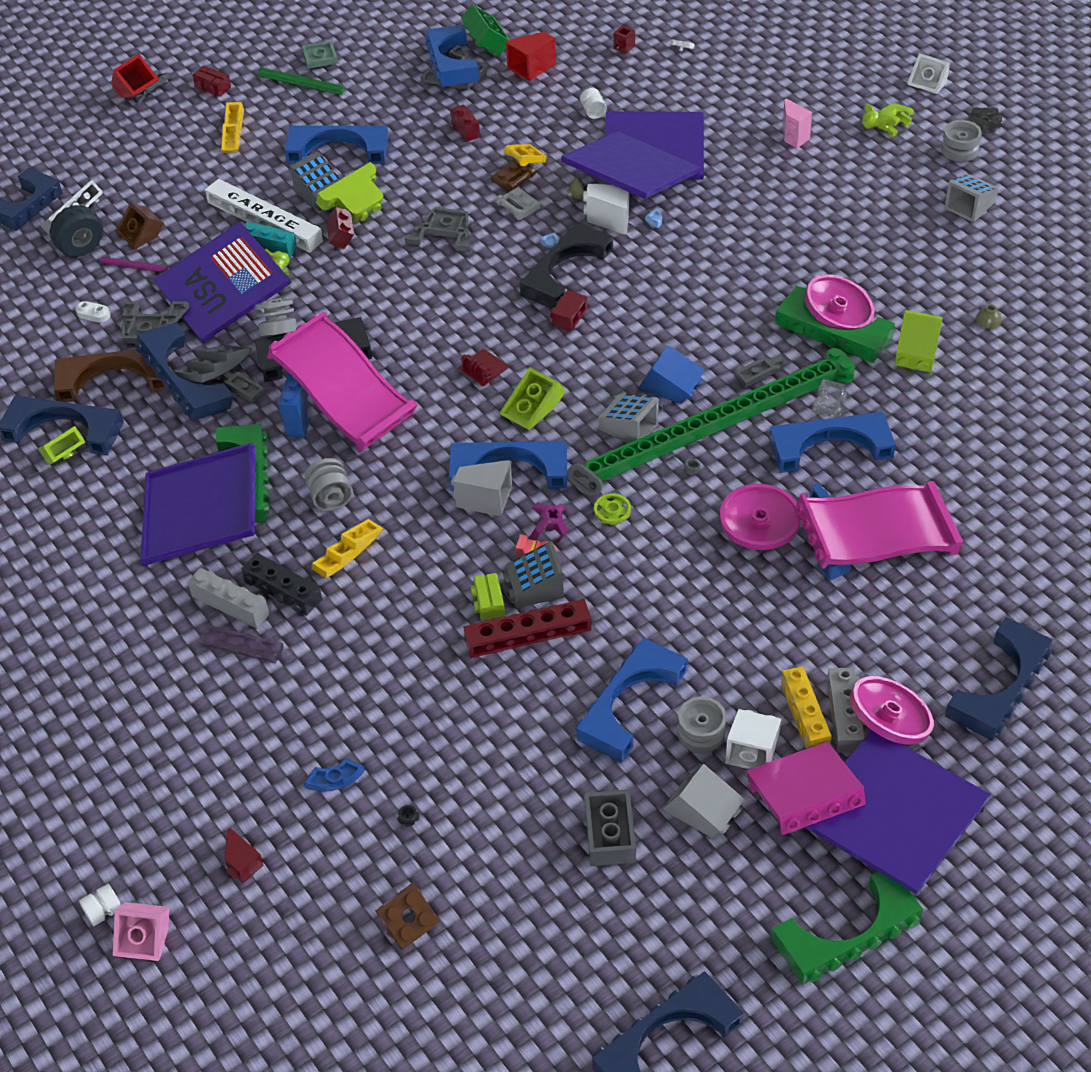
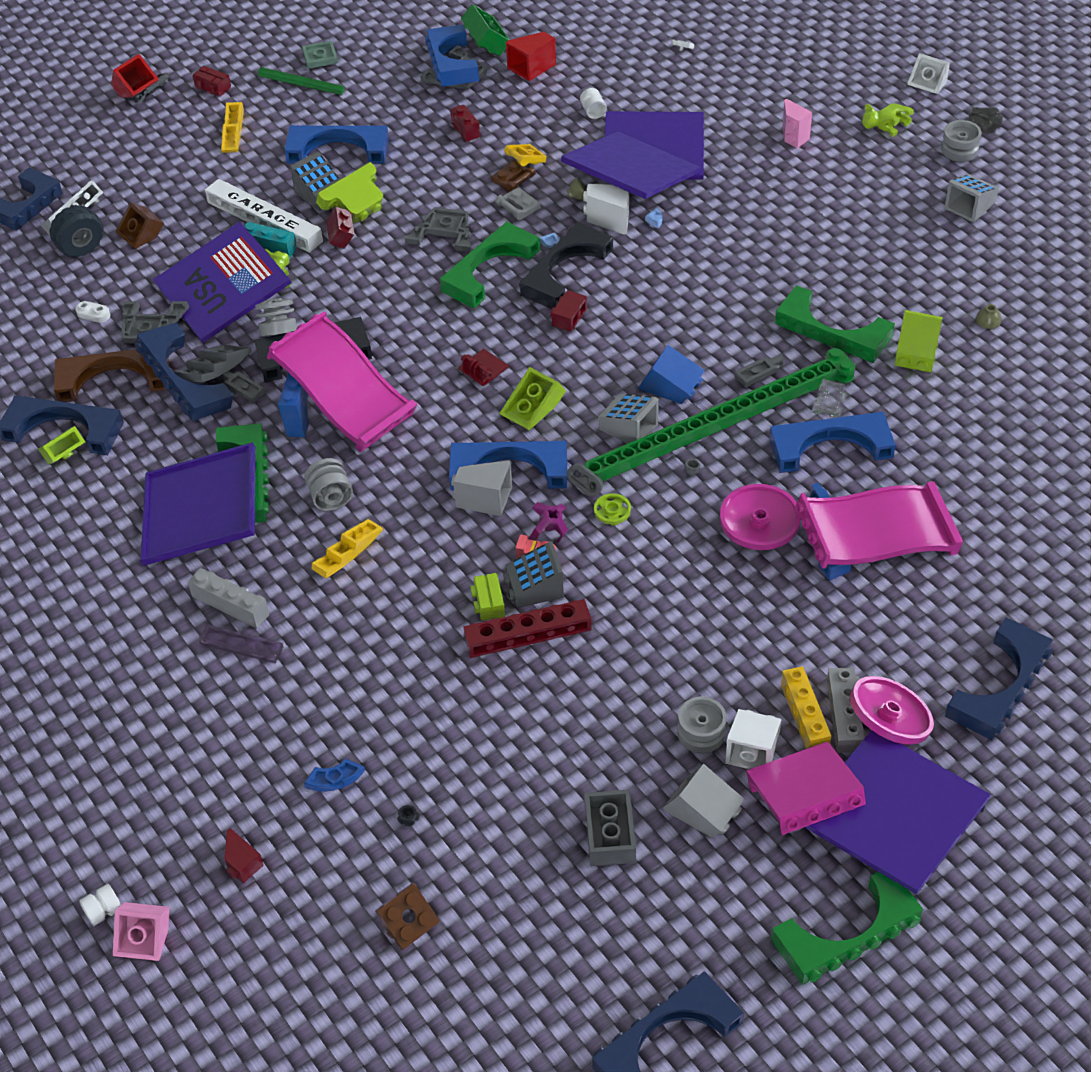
(132, 264): magenta bar -> none
(281, 584): black brick -> none
(505, 241): none -> green arch
(624, 39): dark red brick -> none
(646, 663): blue arch -> none
(838, 303): dark pink dish -> none

